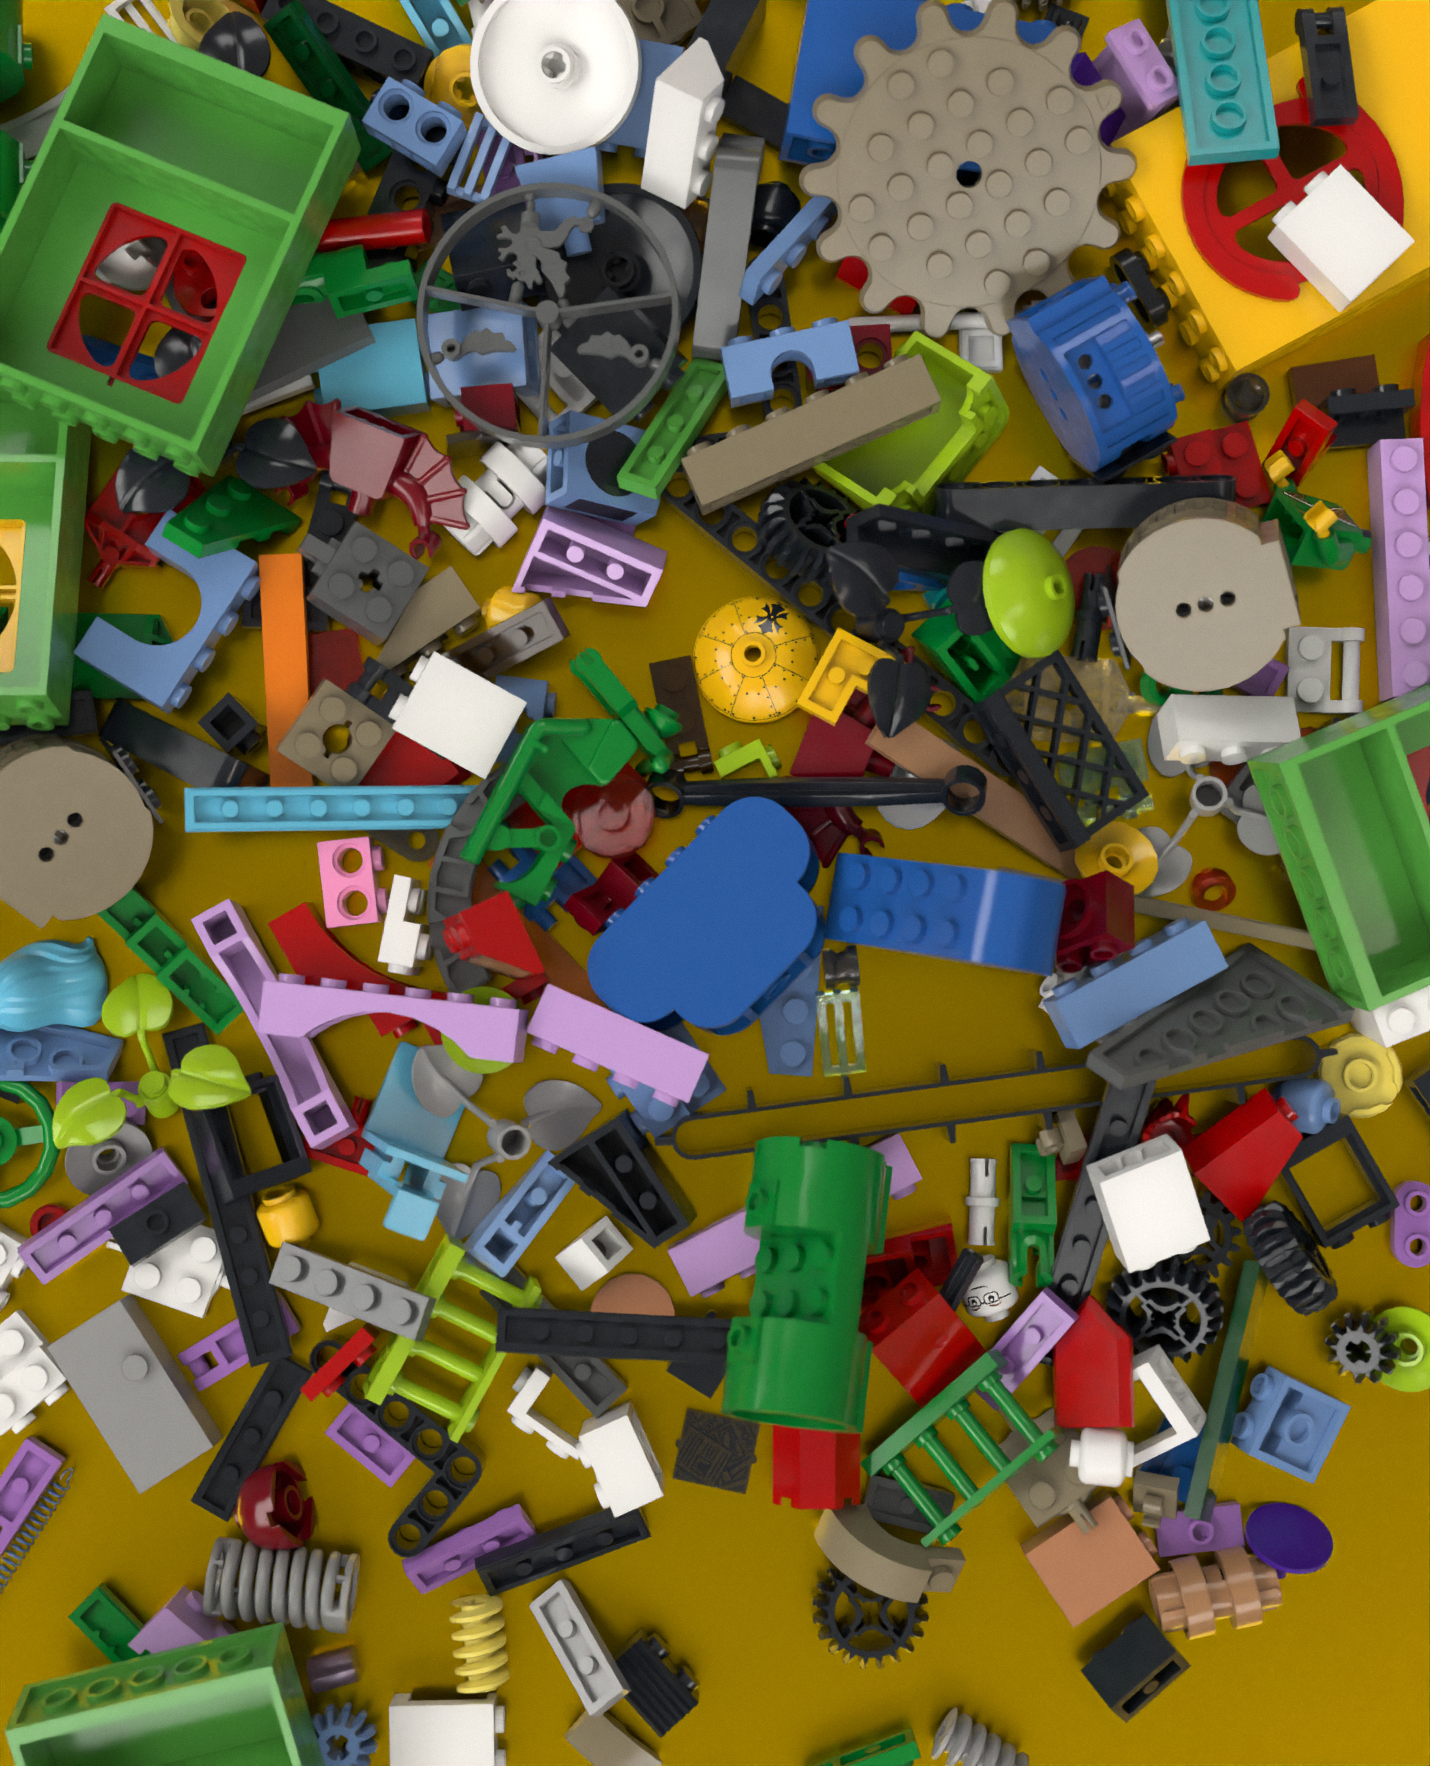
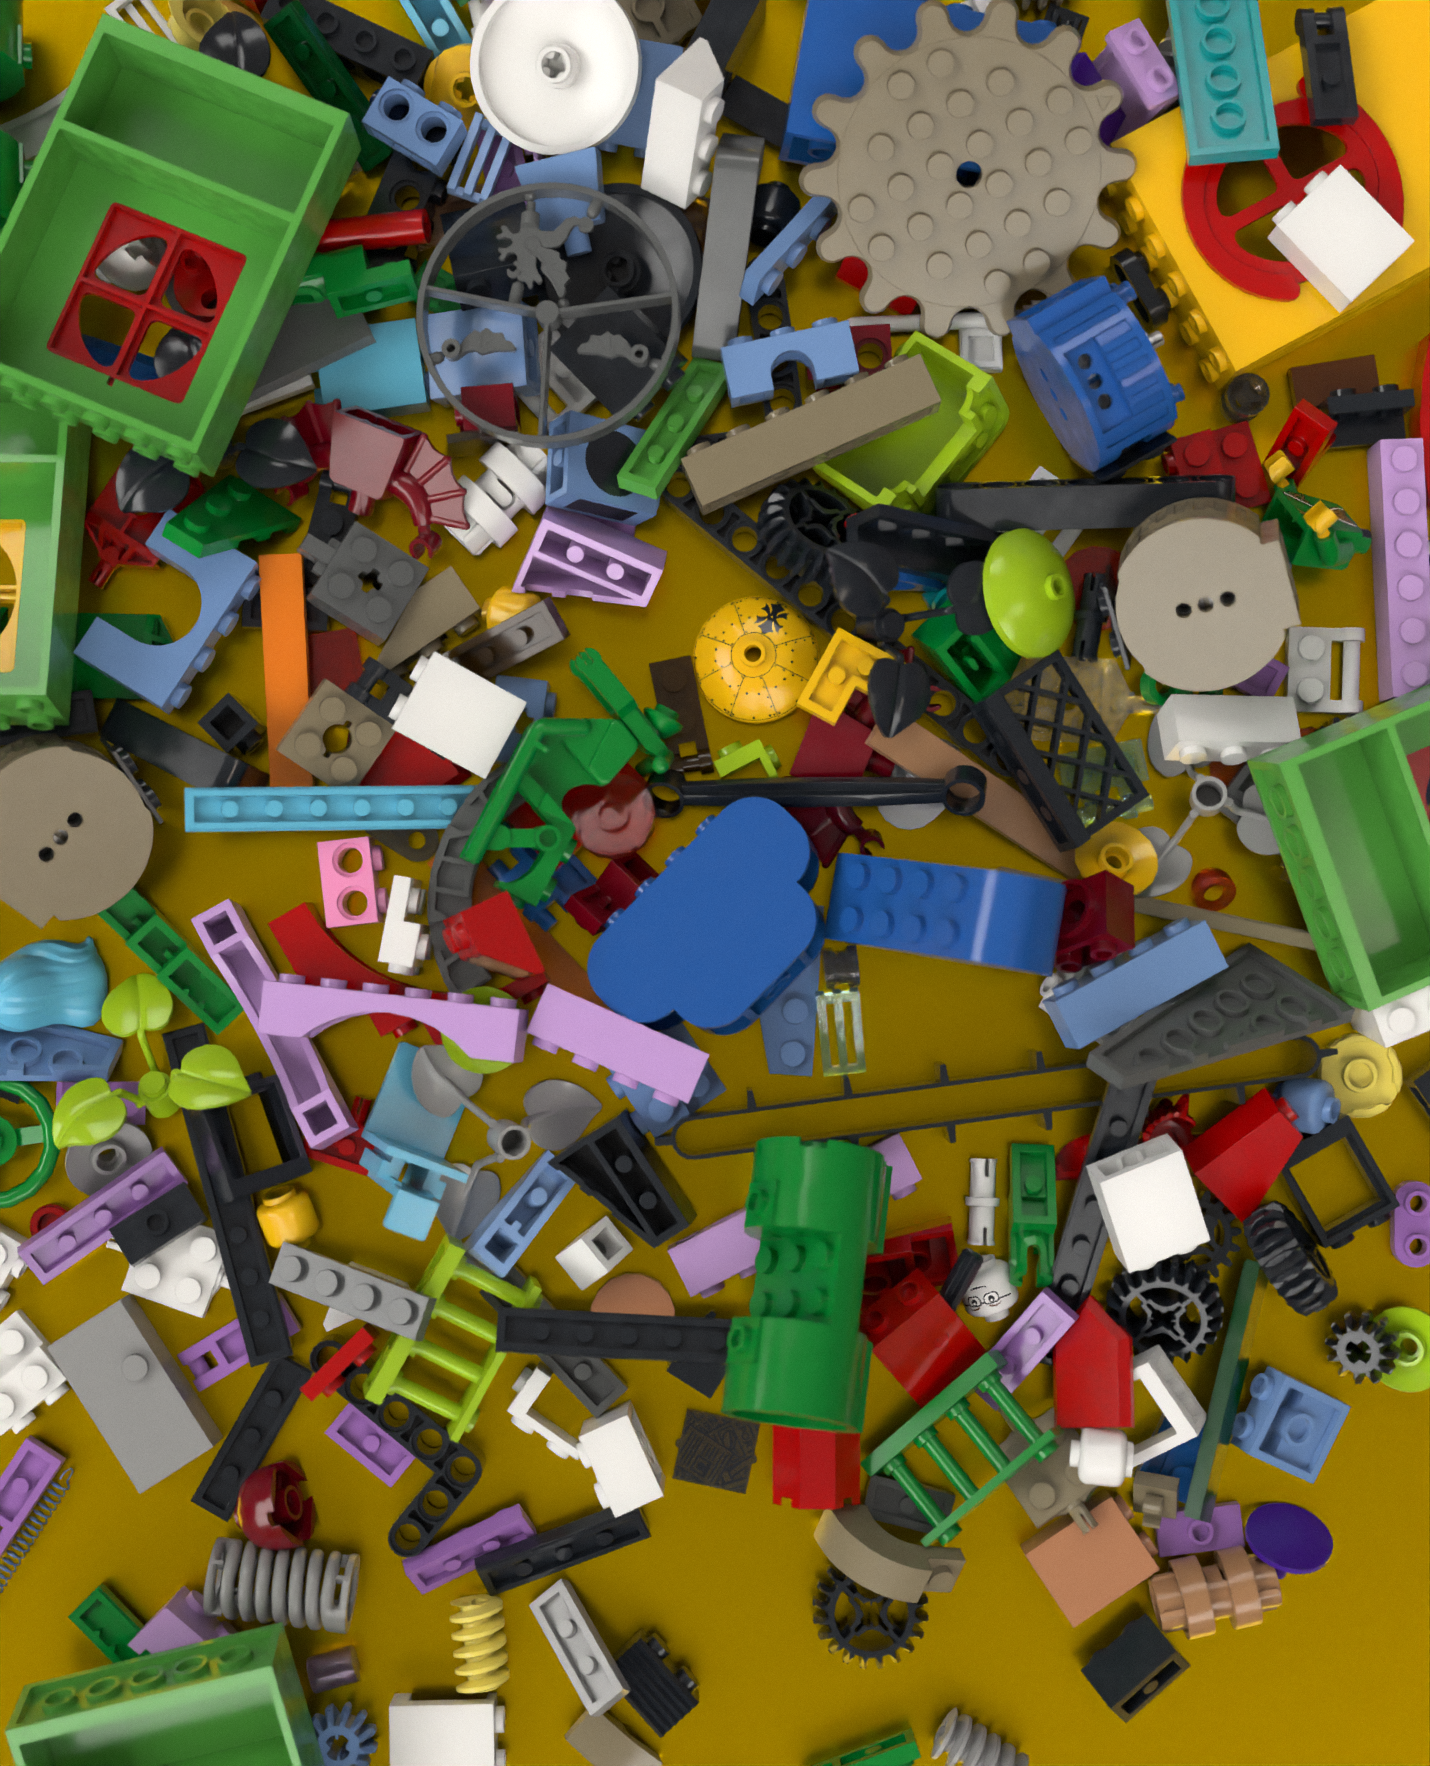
(1064, 1138): dark tan tile -> none

